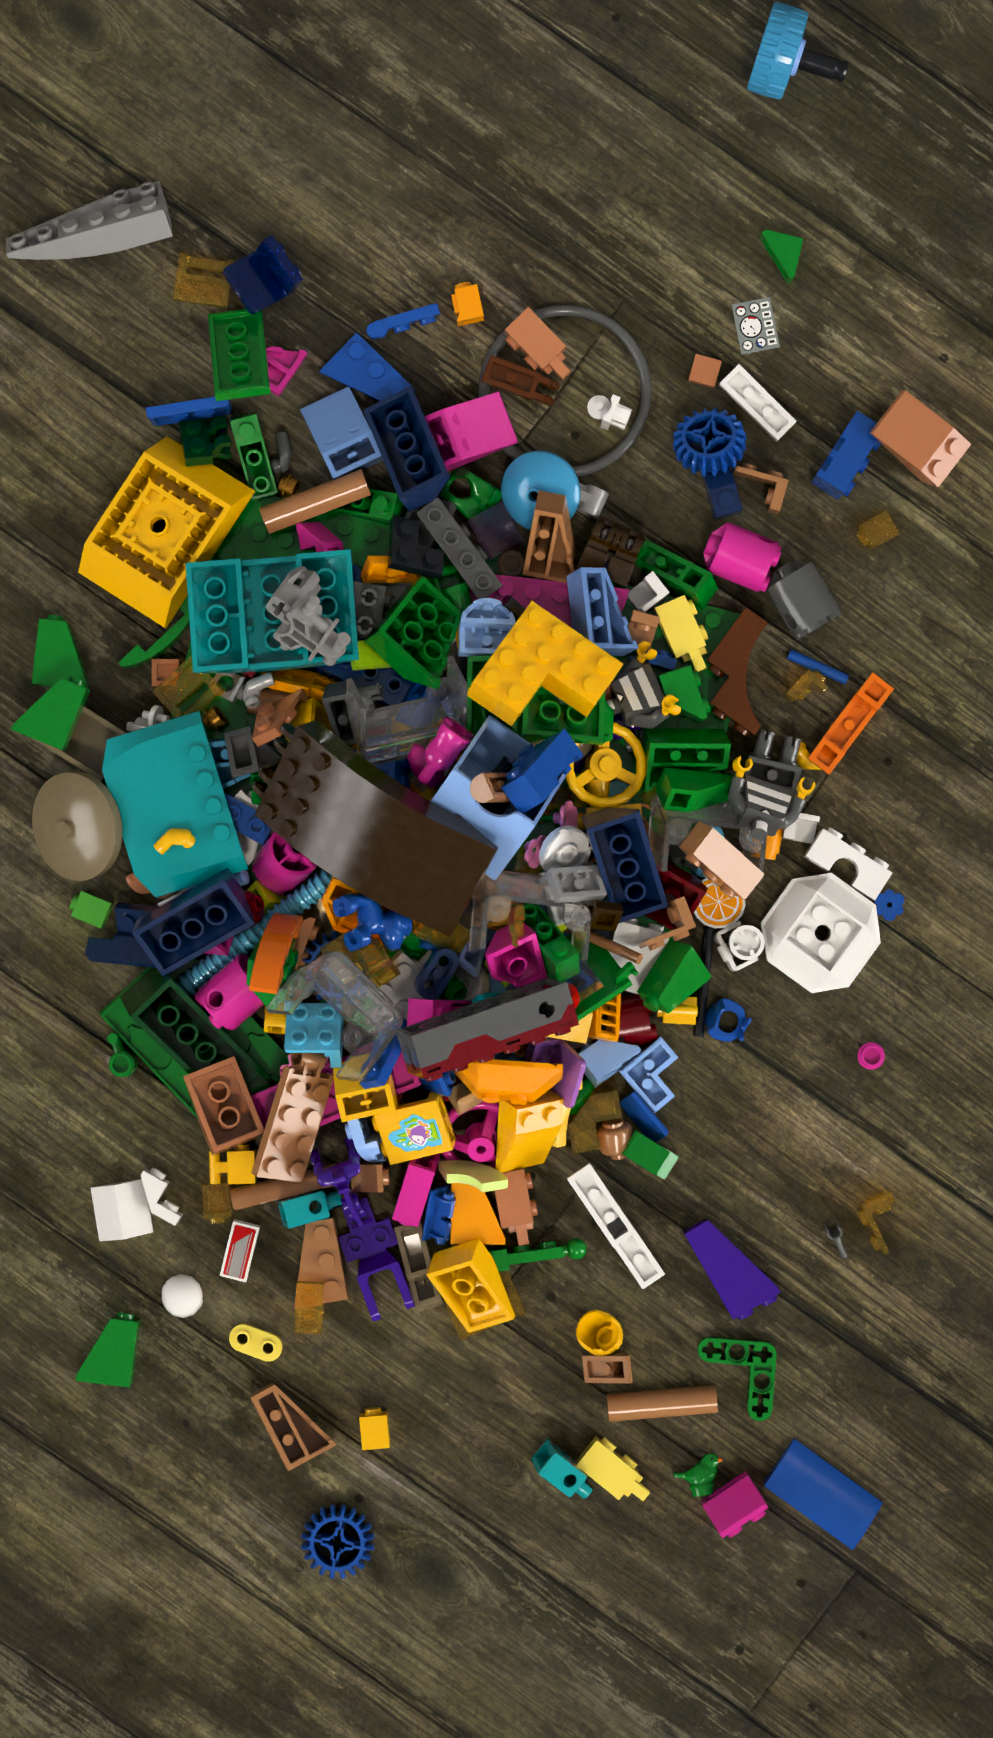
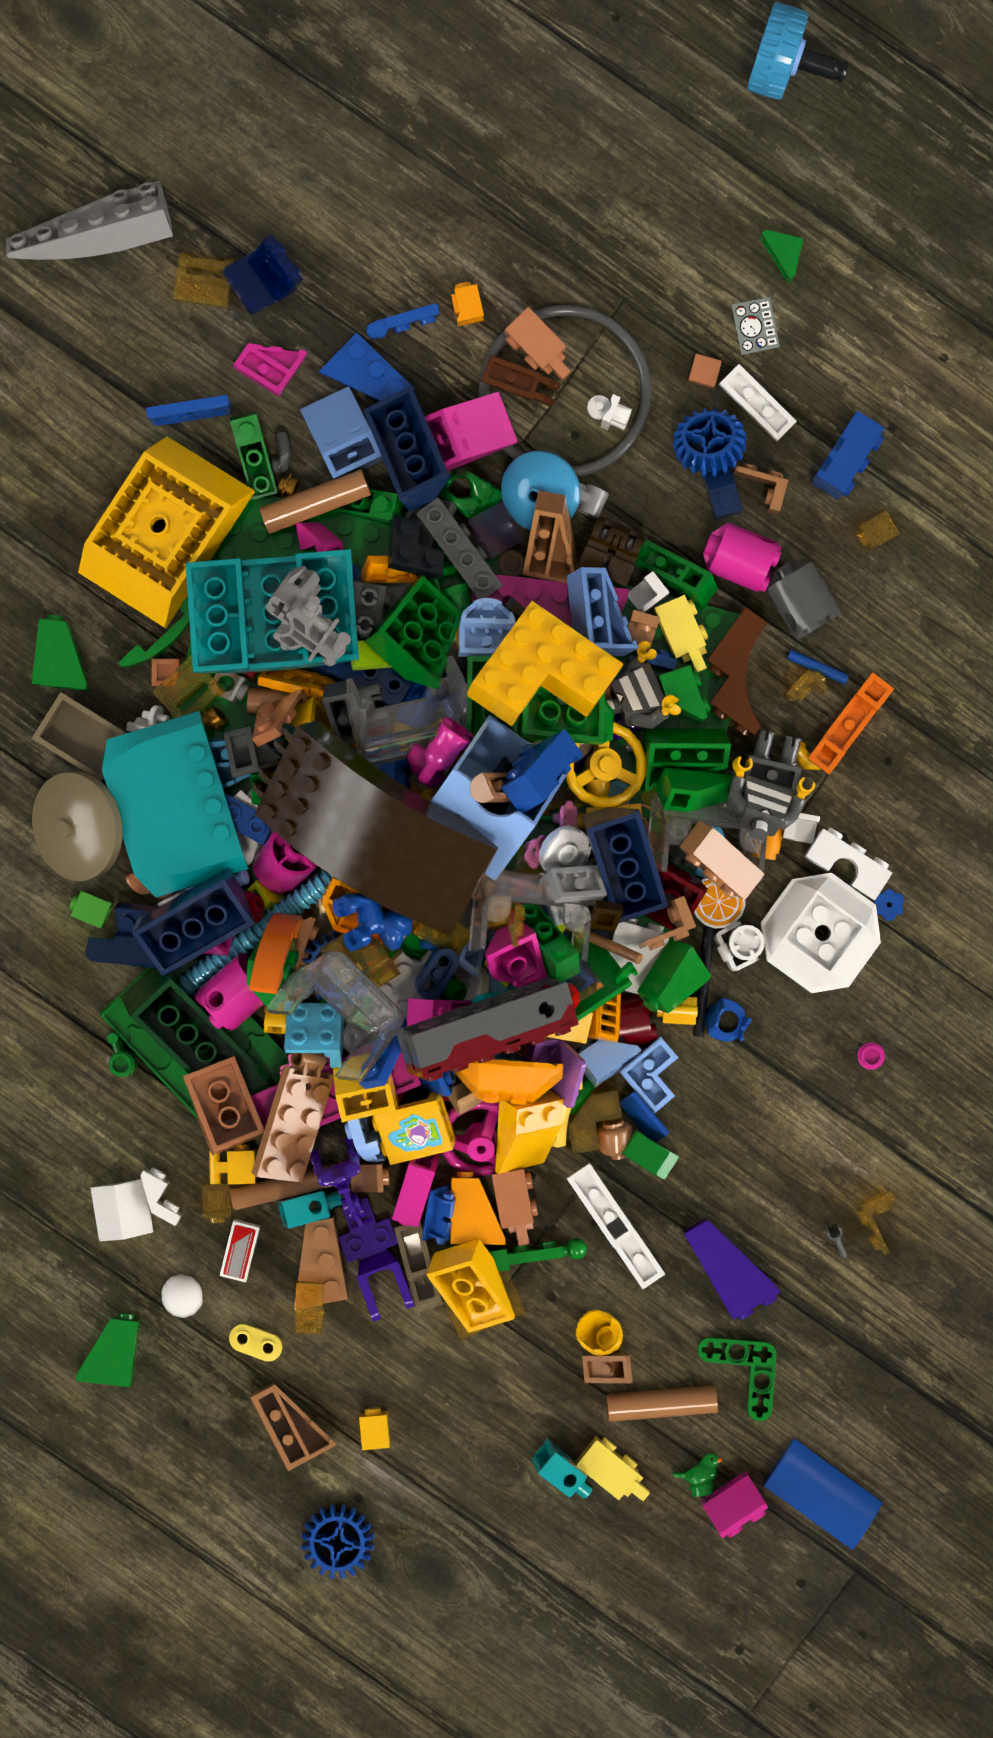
(55, 714): green slope -> none
(174, 836): yellow arm -> none
(196, 438): dark green plate -> none
(238, 354): green tile -> none
(254, 687): light grey arm -> none
(474, 1174): yellowish green tile -> none
(920, 439): nougat slope -> none

